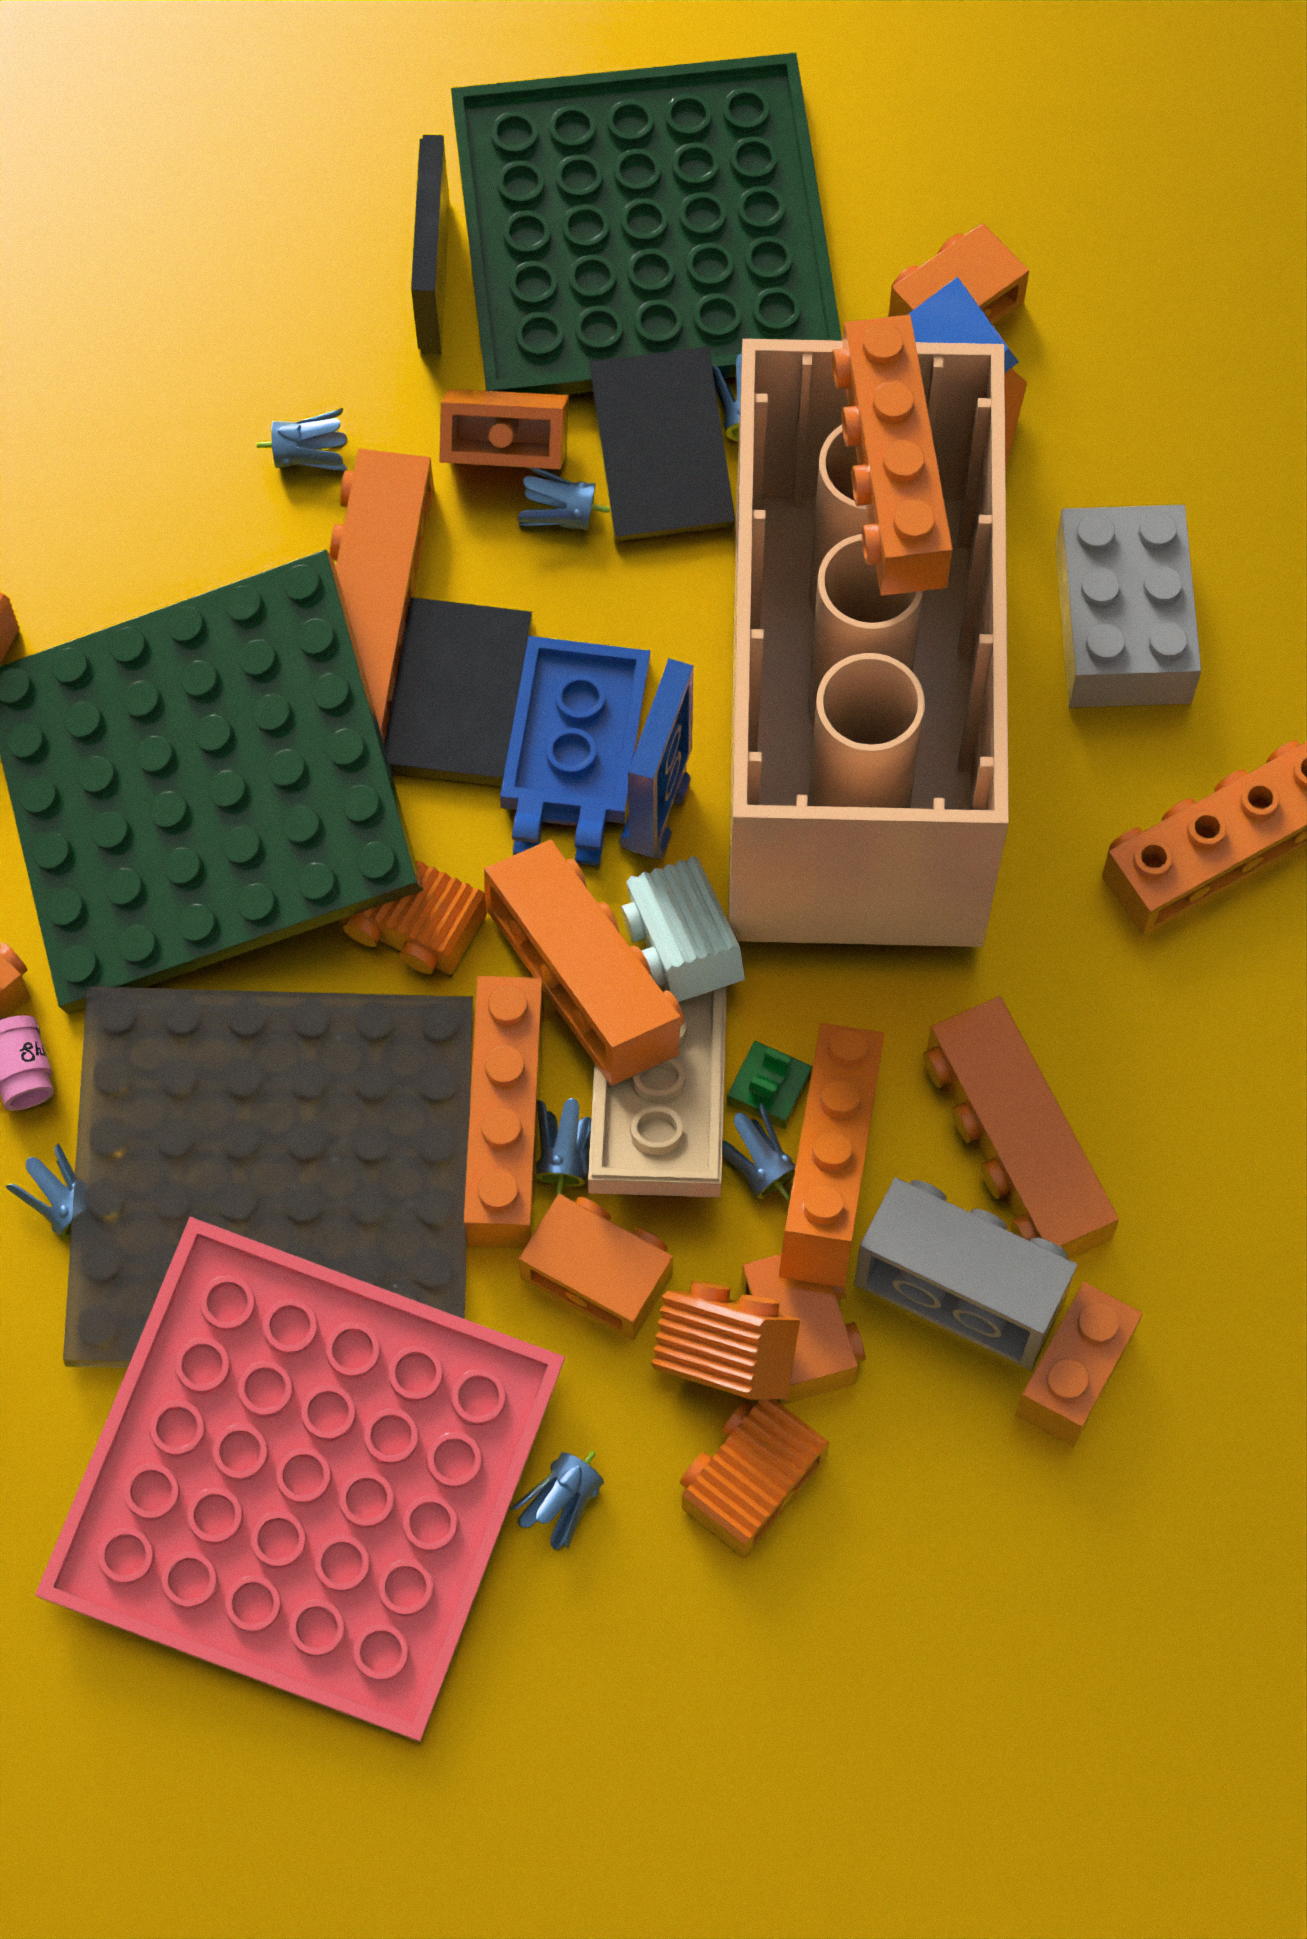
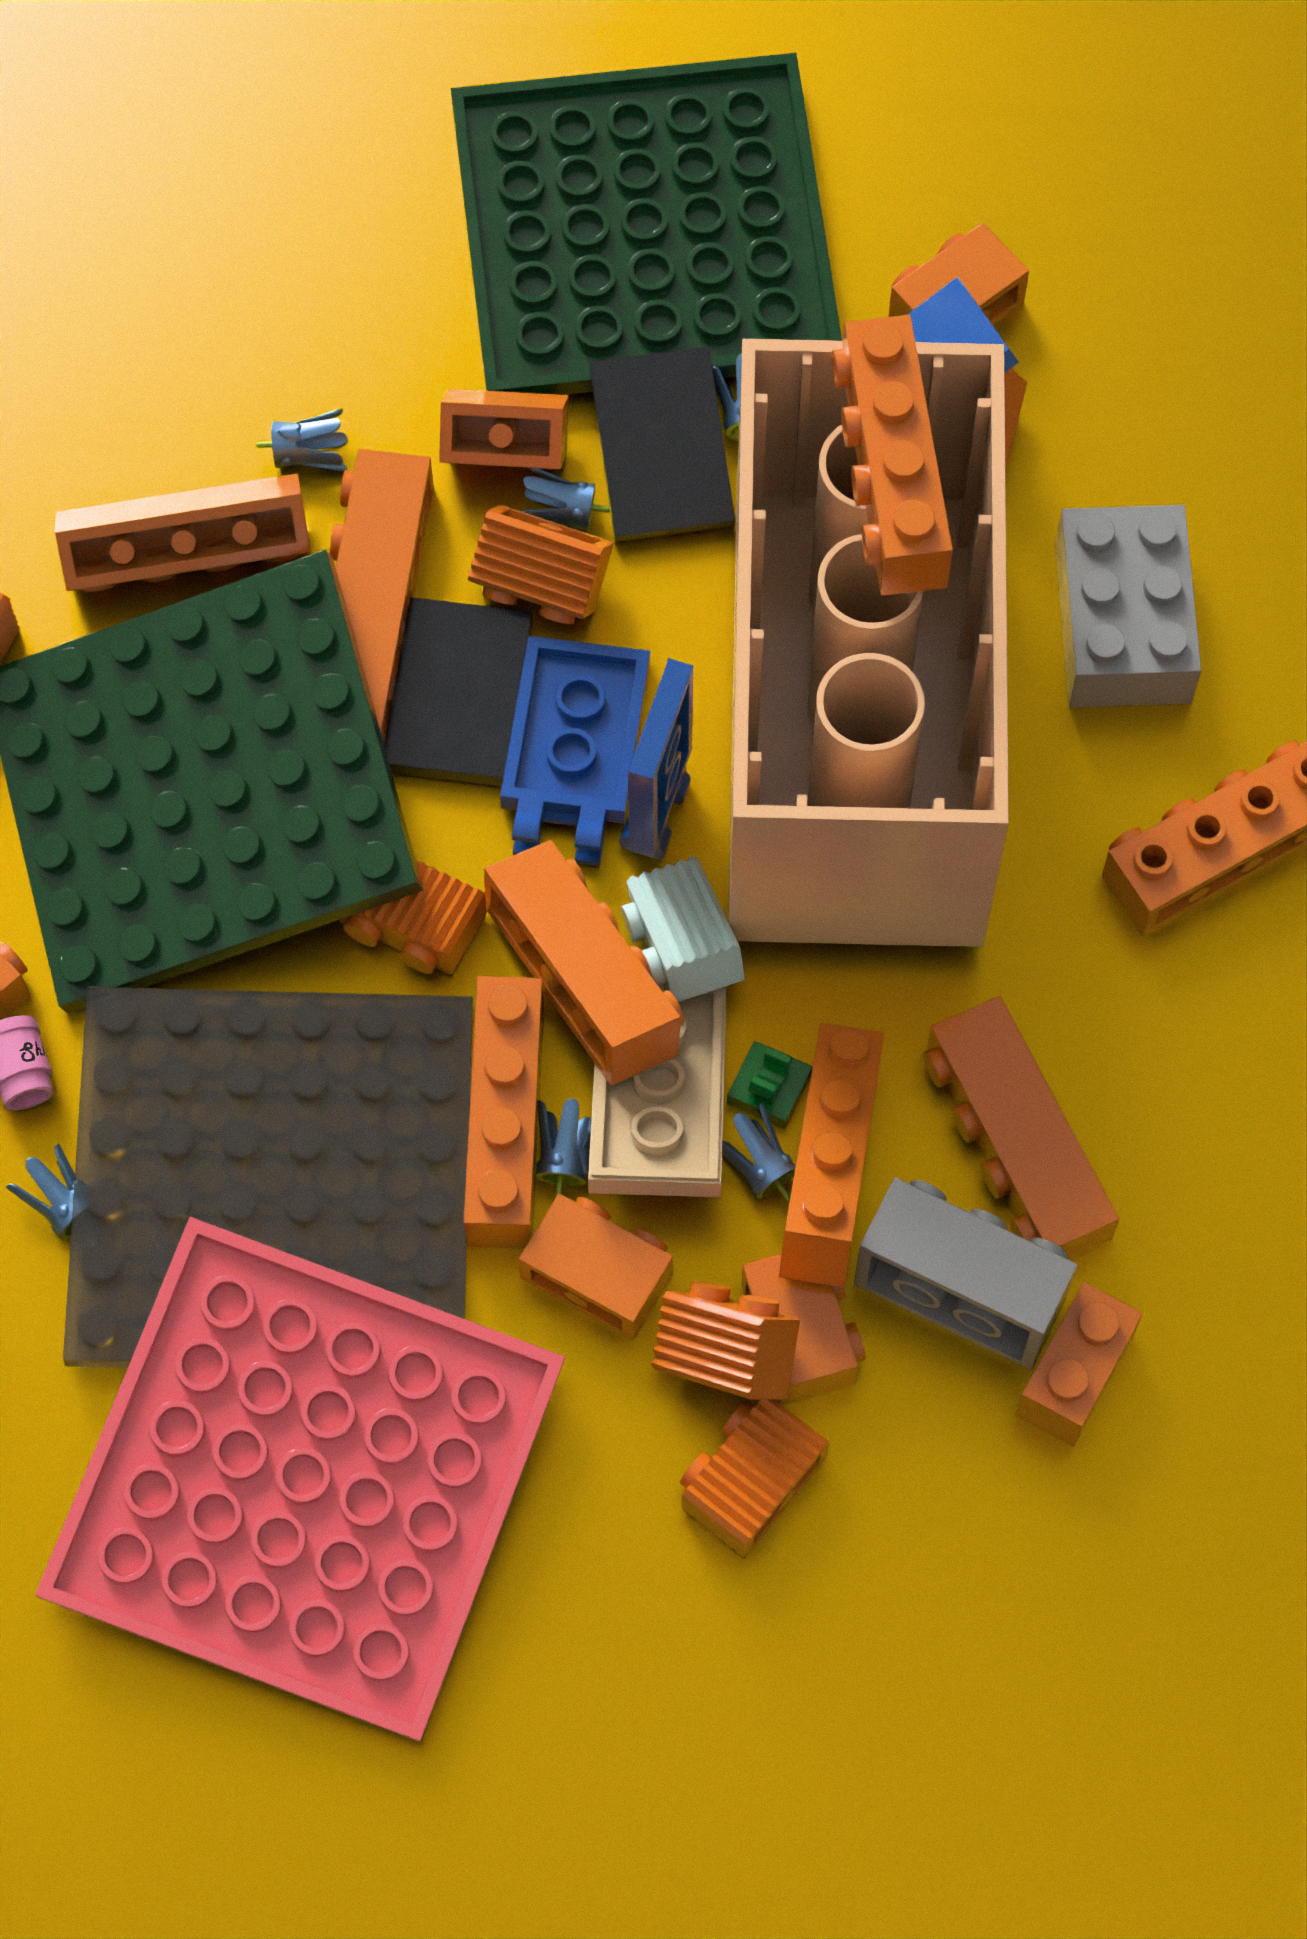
(182, 533): none -> orange brick
(430, 244): black tile -> none
(540, 564): none -> orange brick
(566, 1486): flat silver piece -> none

